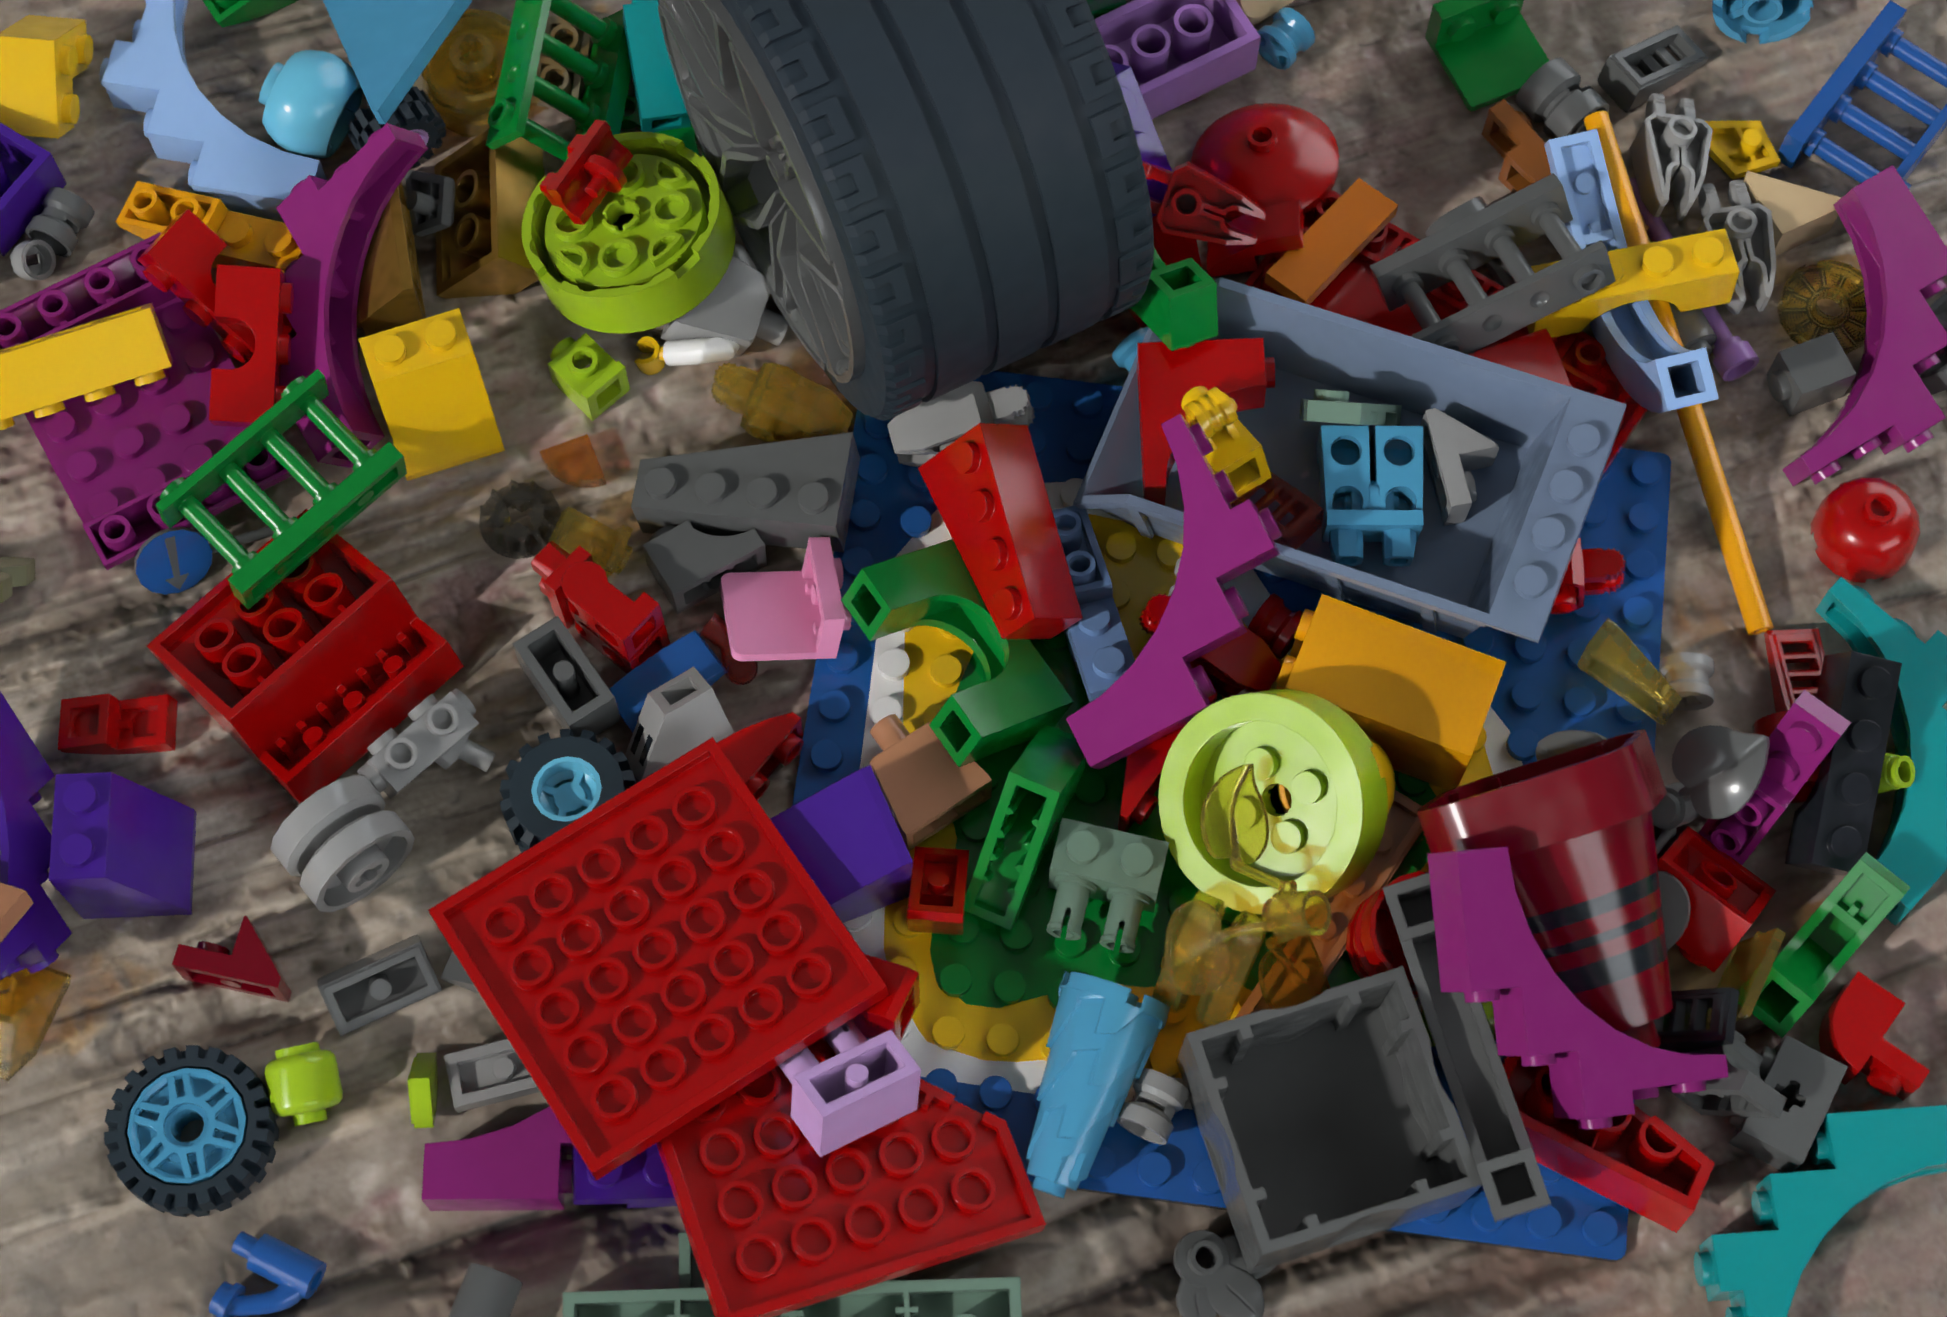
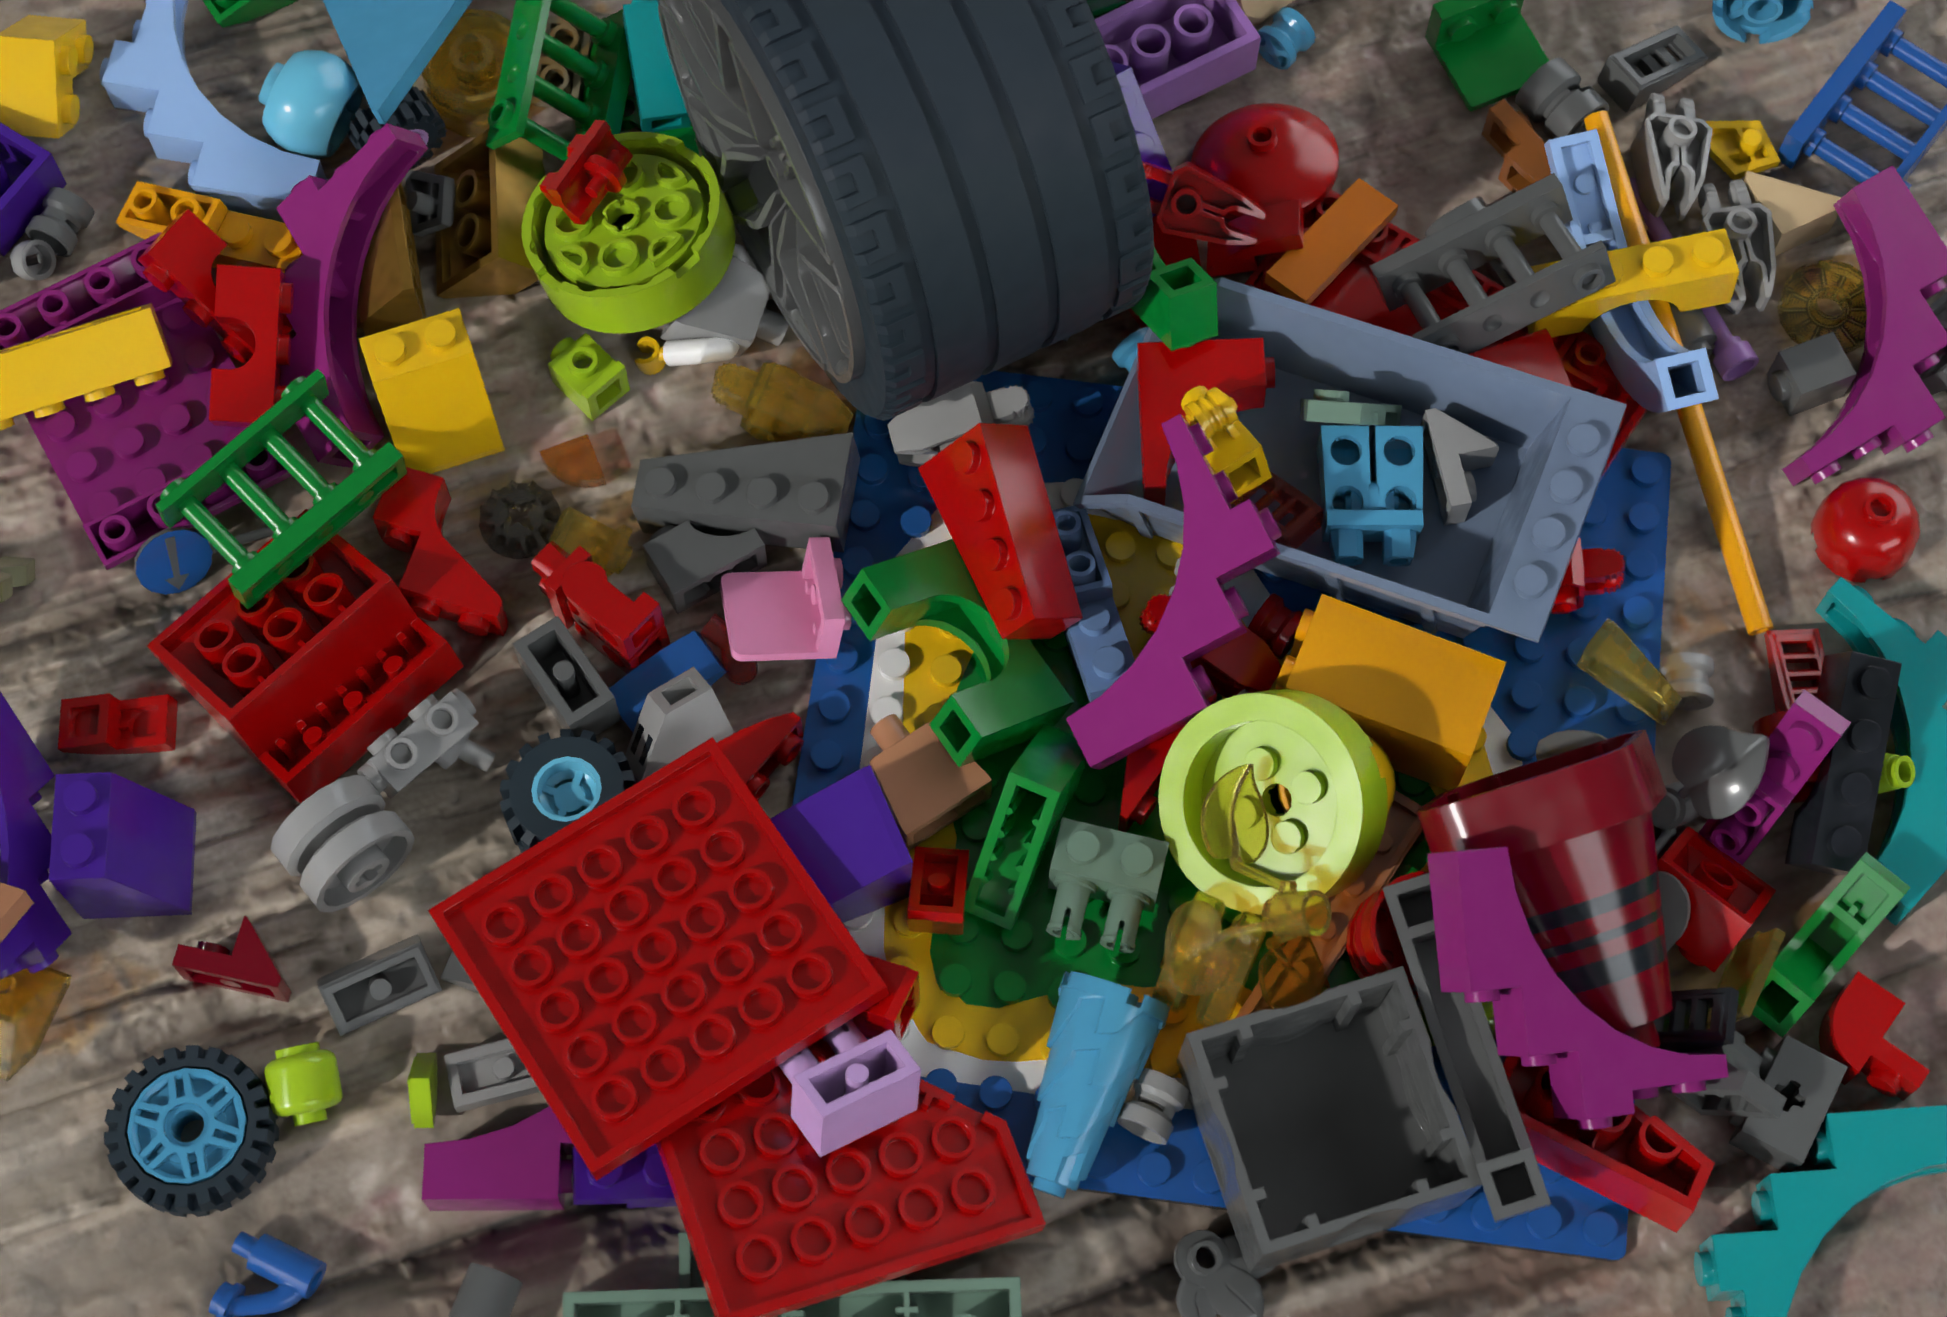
(437, 576): none -> red arch

